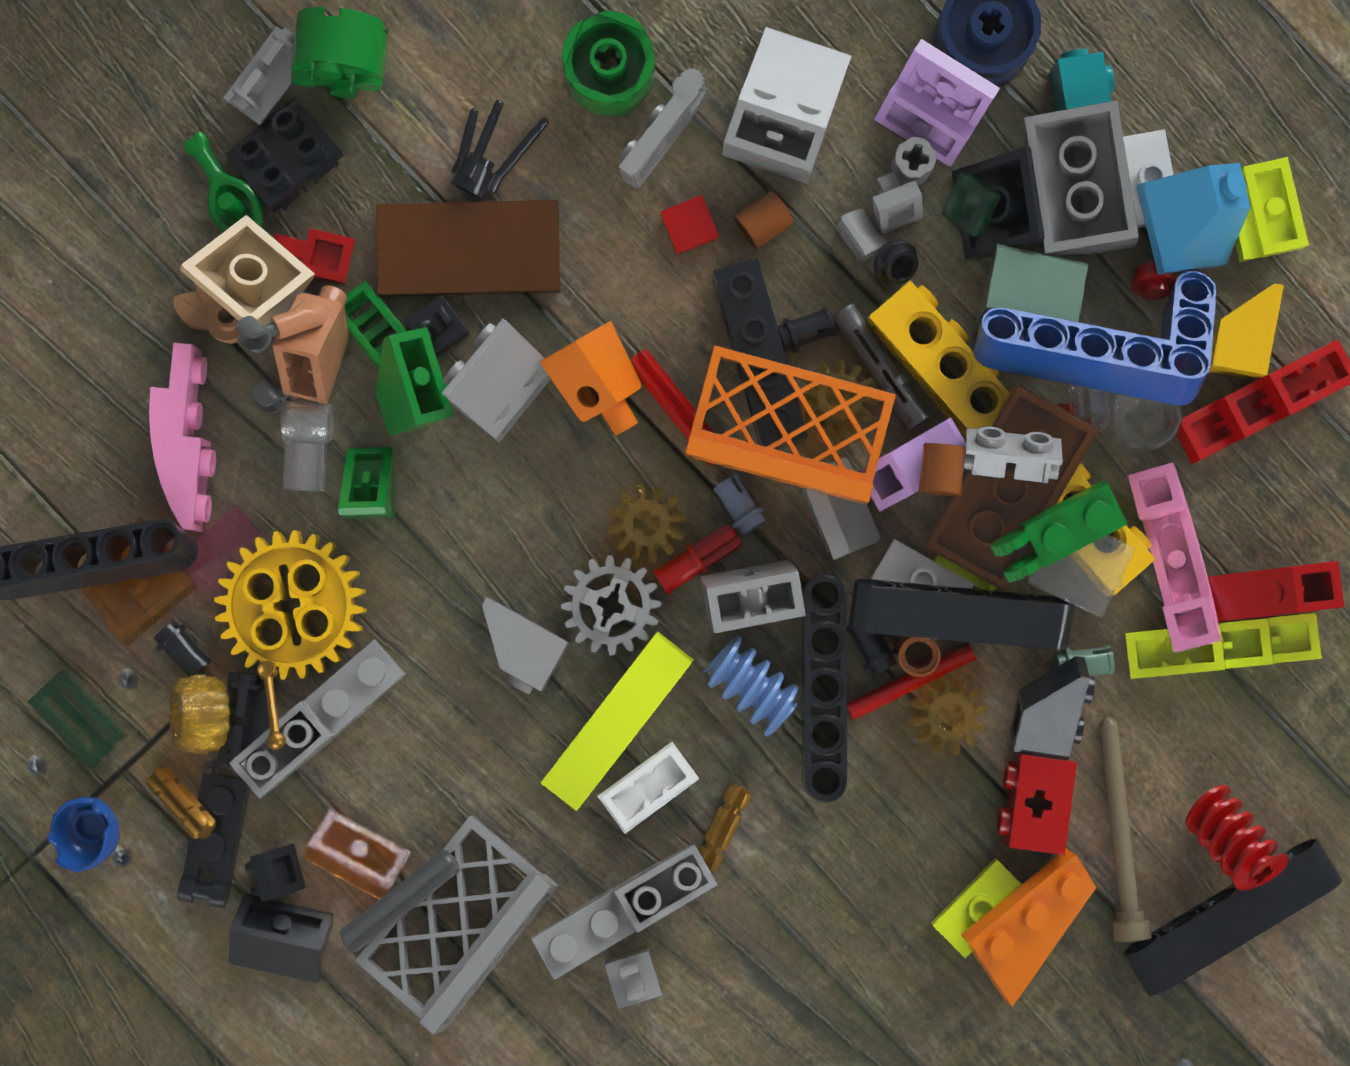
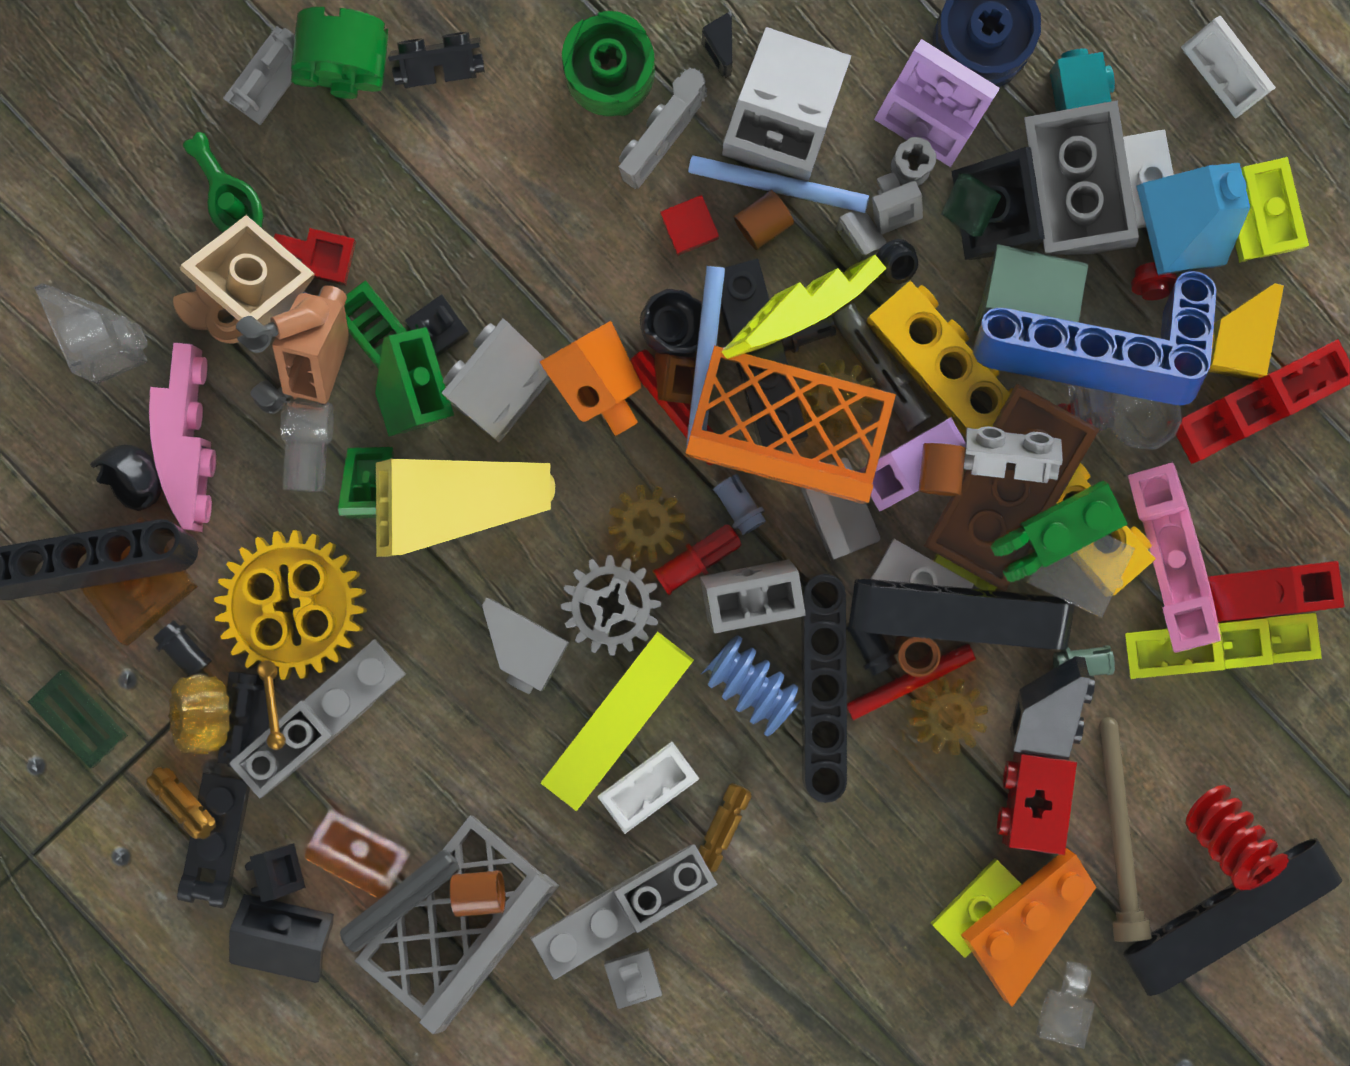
(84, 833): blue hair -> none
(92, 337): none -> clear slope
(130, 476): none -> black hair
(219, 546): clear pink piece -> none
(285, 155): black hinge -> none
(419, 60): none -> black hinge
(447, 499): none -> light yellow slope
(468, 248): reddish brown tile -> none
(472, 170): black plant -> none
(477, 893): none -> dark orange beam
(671, 322): none -> black hair
(674, 377): none -> reddish brown slope
(707, 336): none -> light blue bar
(718, 43): none -> black slope
(779, 184): none -> light blue bar
(802, 307): none -> neon yellow slope
(1066, 1013): none -> clear plate
(1227, 67): none -> white plate

